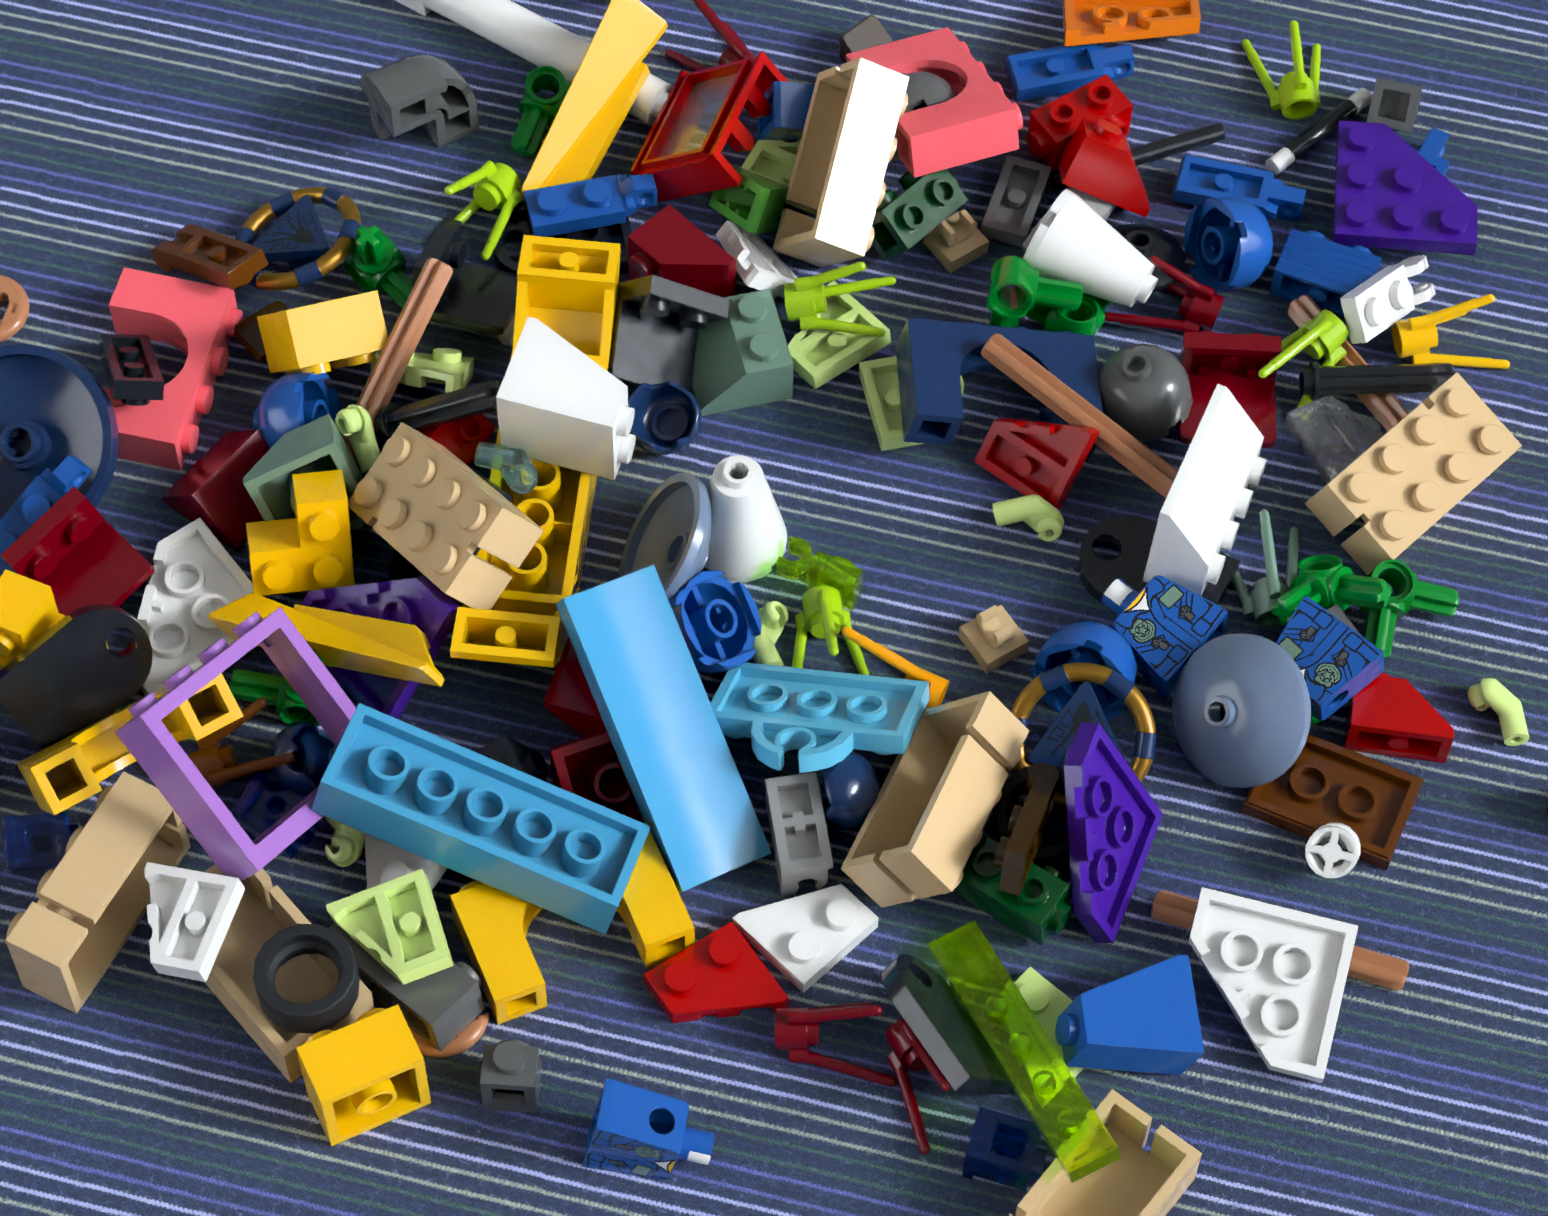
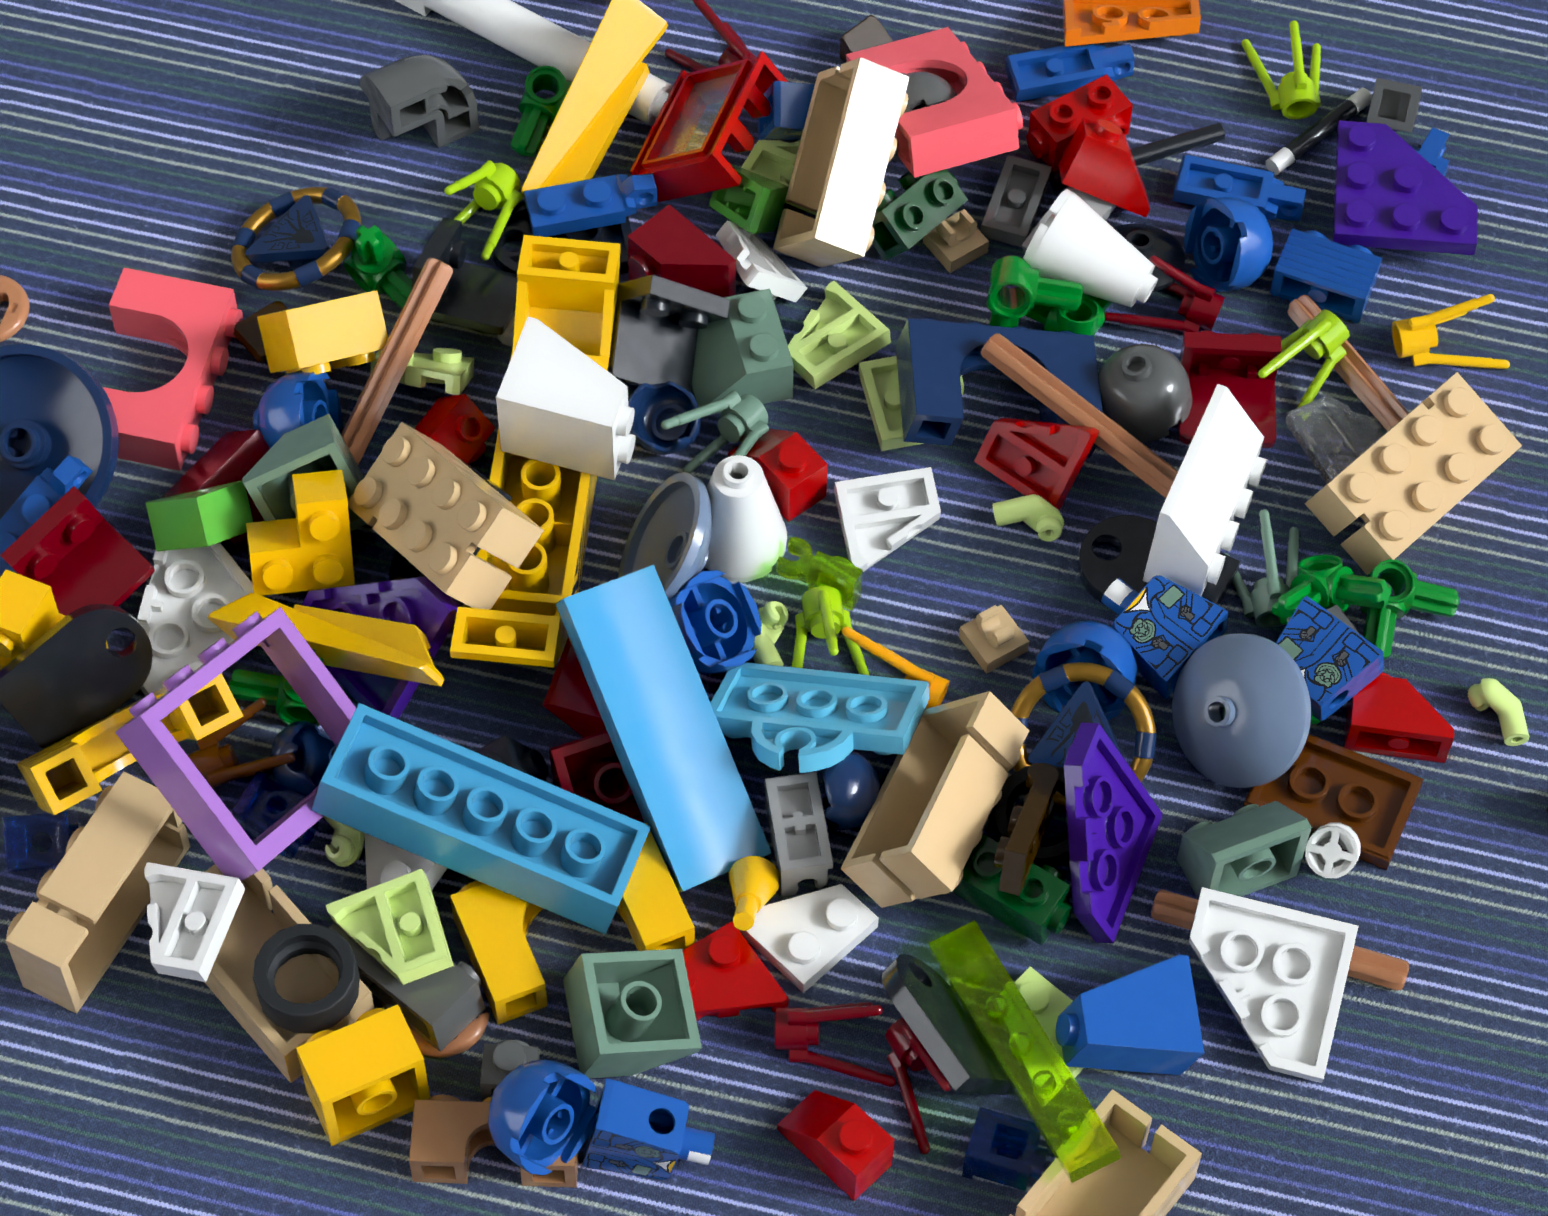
(131, 368): black plate -> none
(199, 517): none -> bright green slope
(210, 256): reddish brown plate -> none
(357, 425): yellowish green arm -> none
(438, 409): black axle -> none
(449, 1135): none -> medium nougat arch
(511, 462): clear light blue arm -> none
(541, 1114): none -> blue cylinder
(630, 1011): none -> sand green slope
(741, 420): none -> sand green plant
(752, 886): none -> yellow cone
(791, 470): none -> red slope
(808, 298): lime plant -> none
(839, 1141): none -> red slope
(885, 512): none -> white wing
(1244, 851): none -> sand green slope
(1372, 379): black axle -> none
(1385, 299): white hinge -> none

